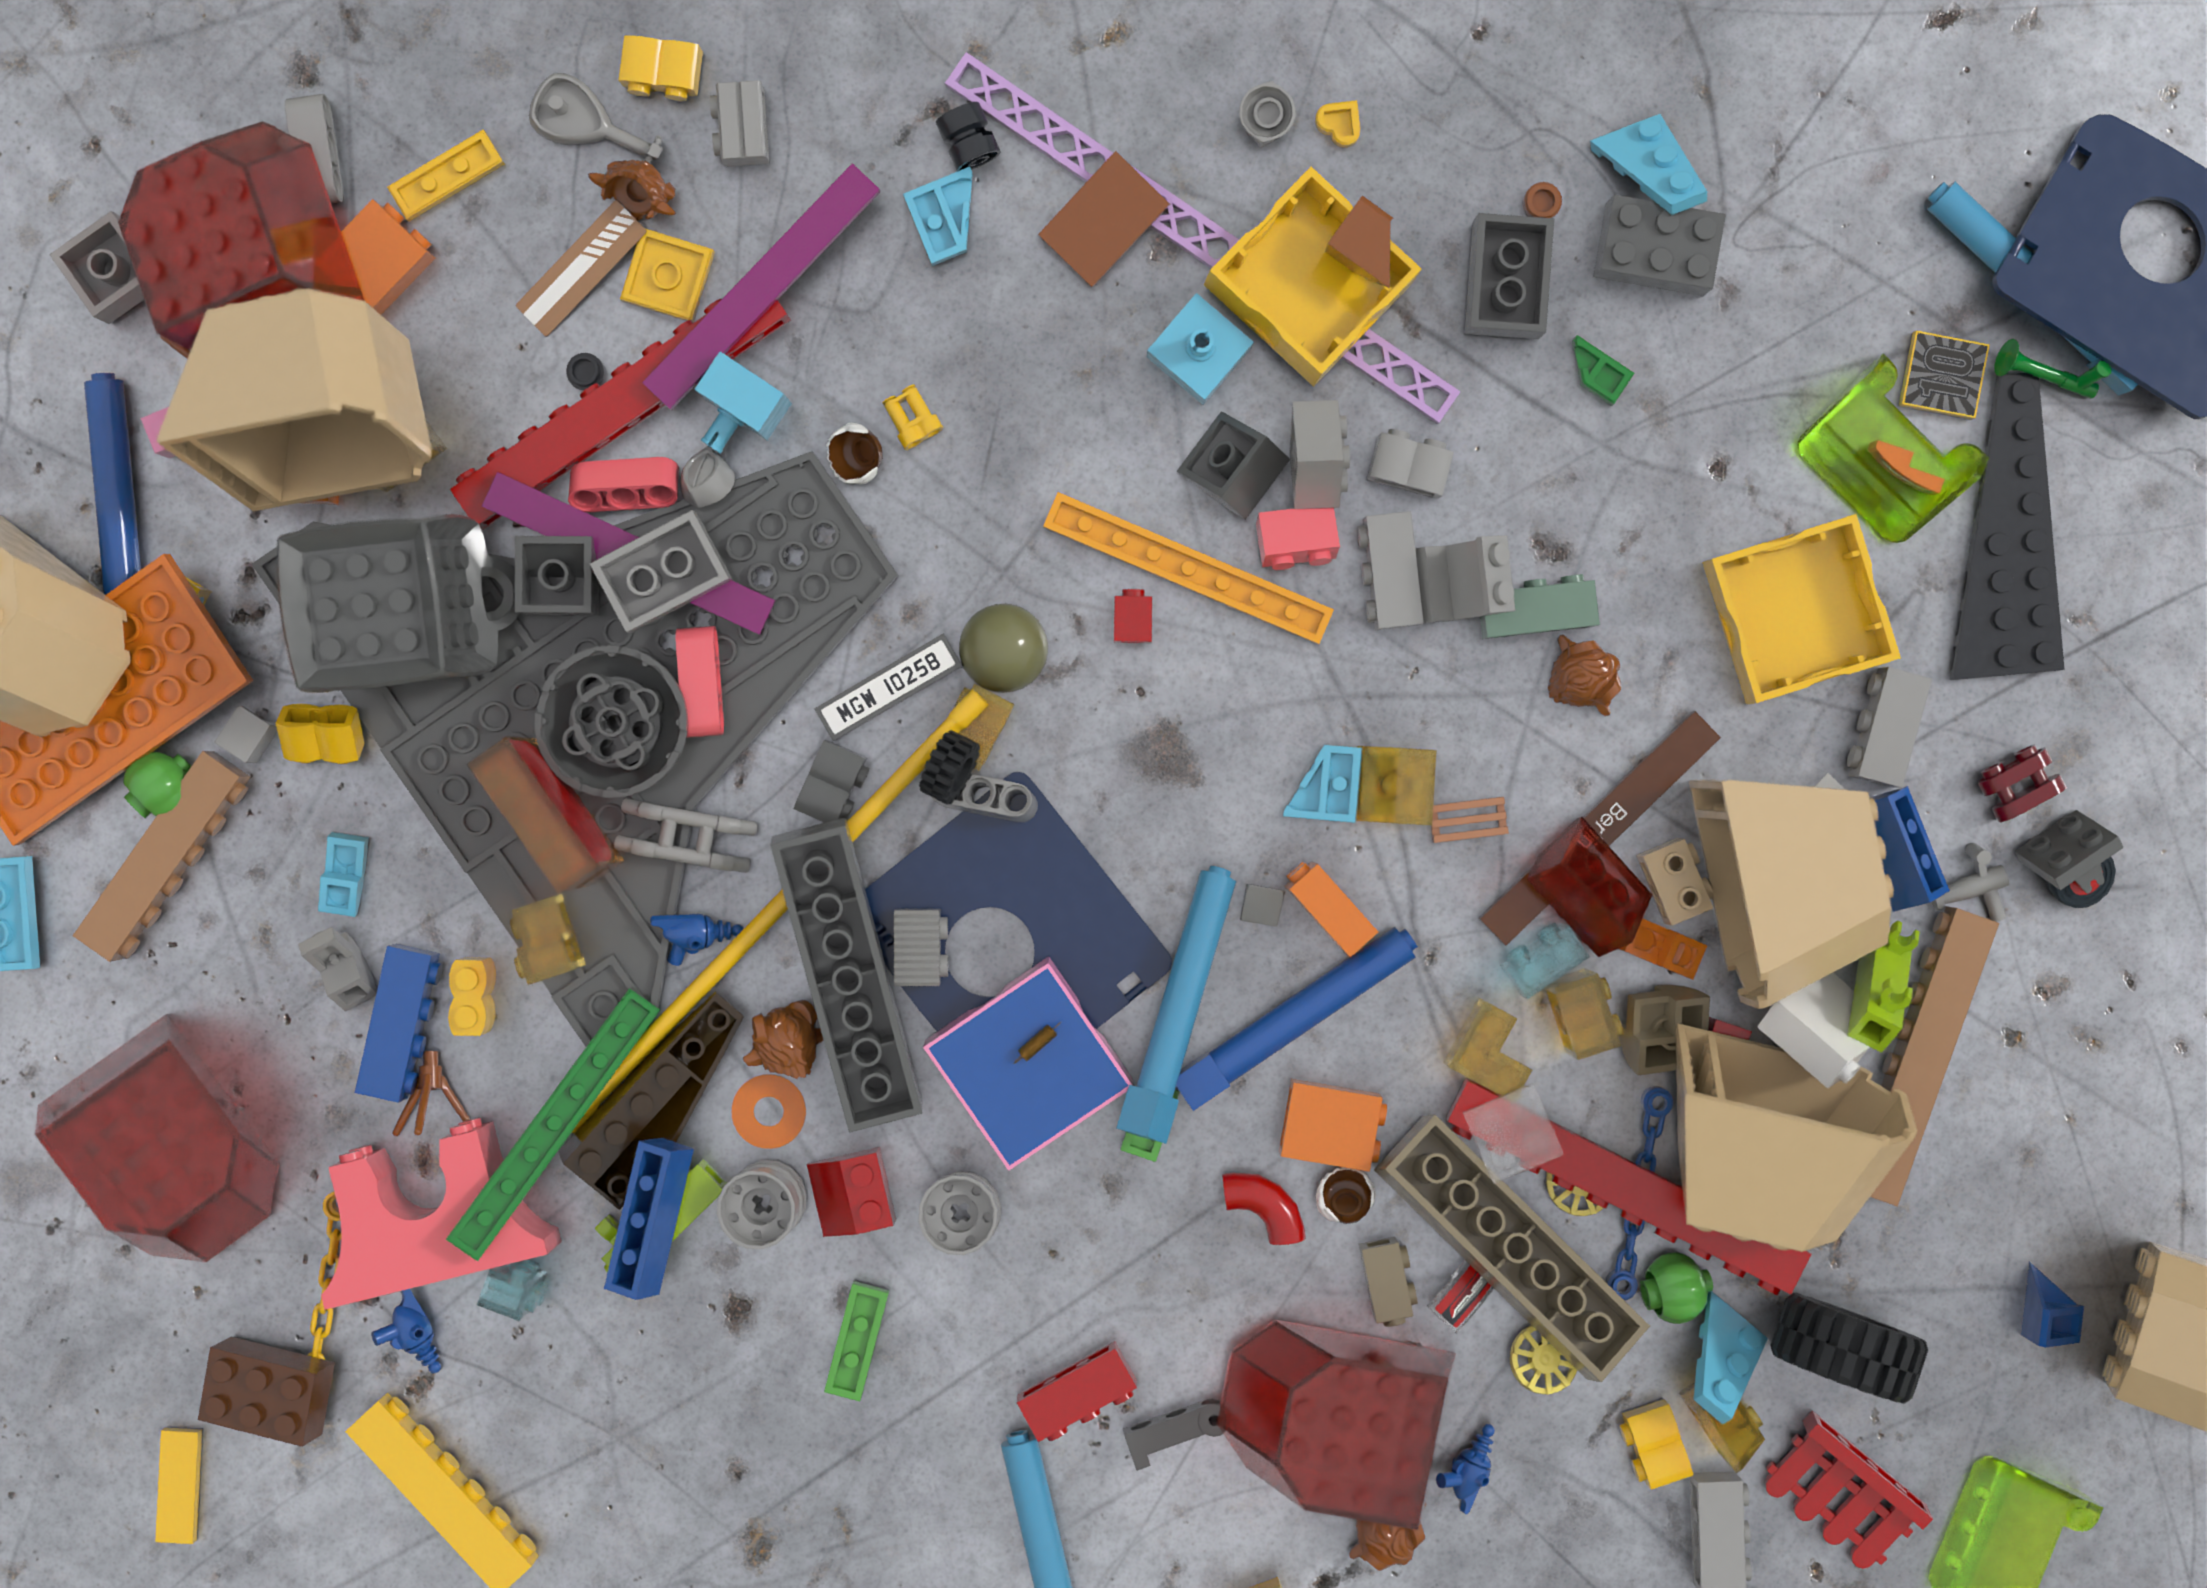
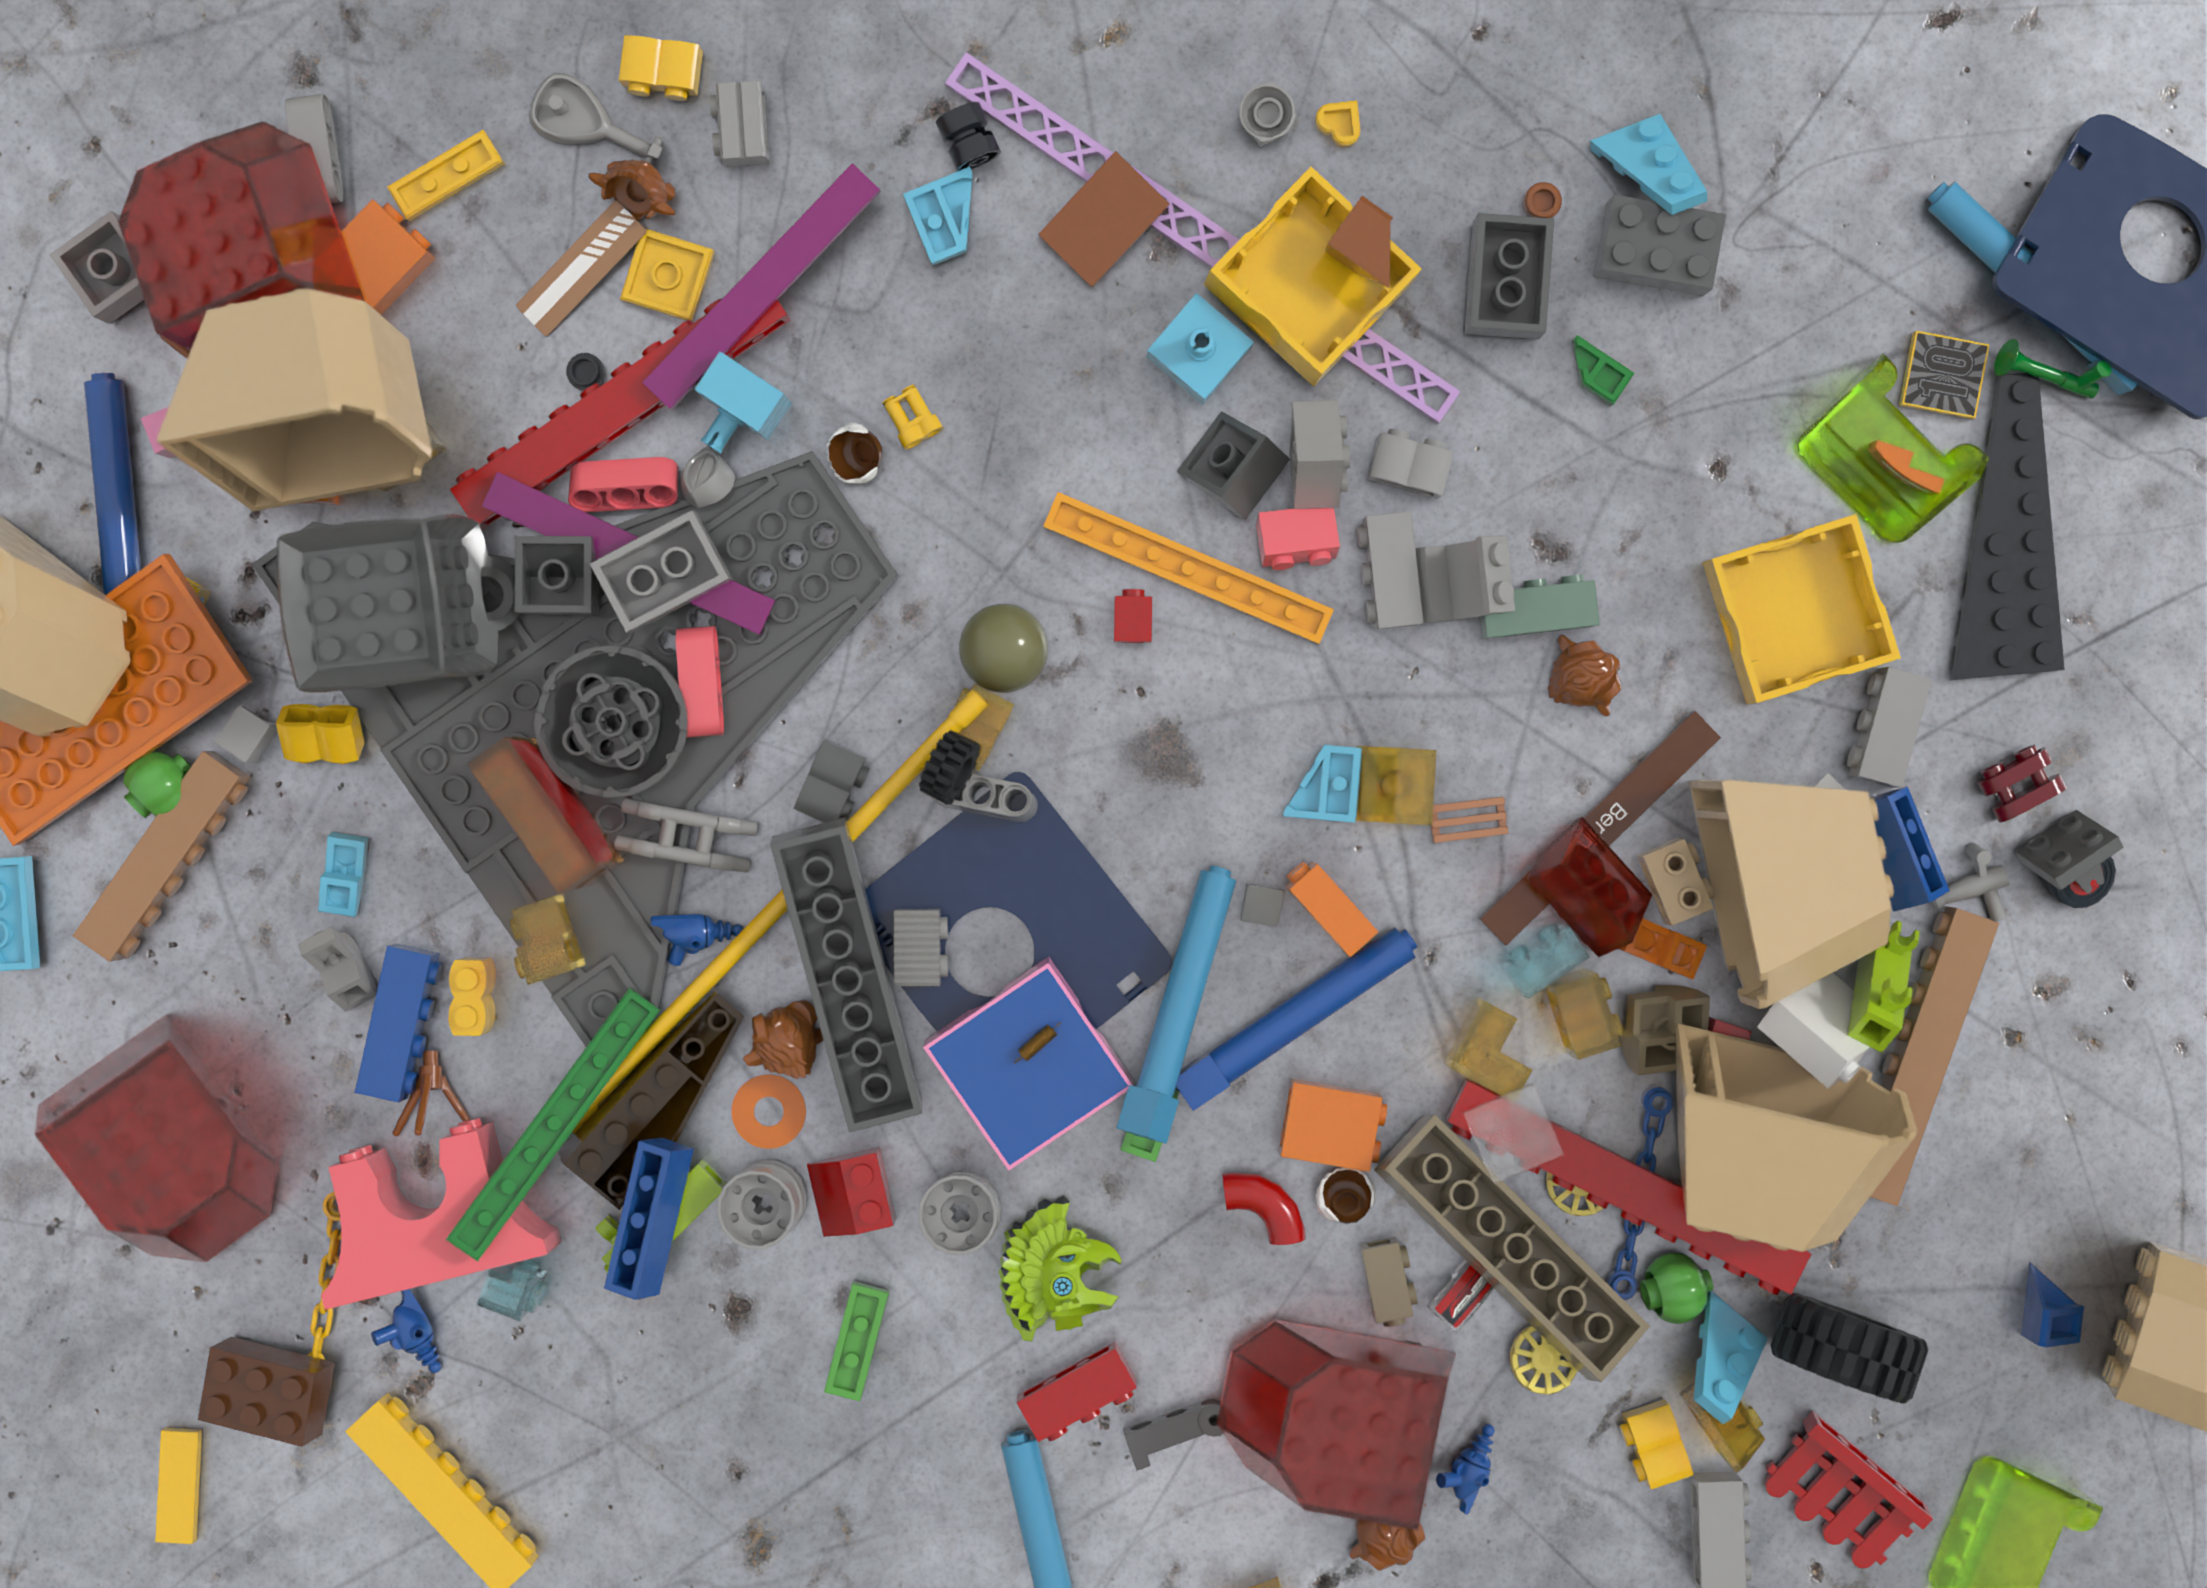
(888, 687): tile -> none
(1044, 1271): none -> lime piece

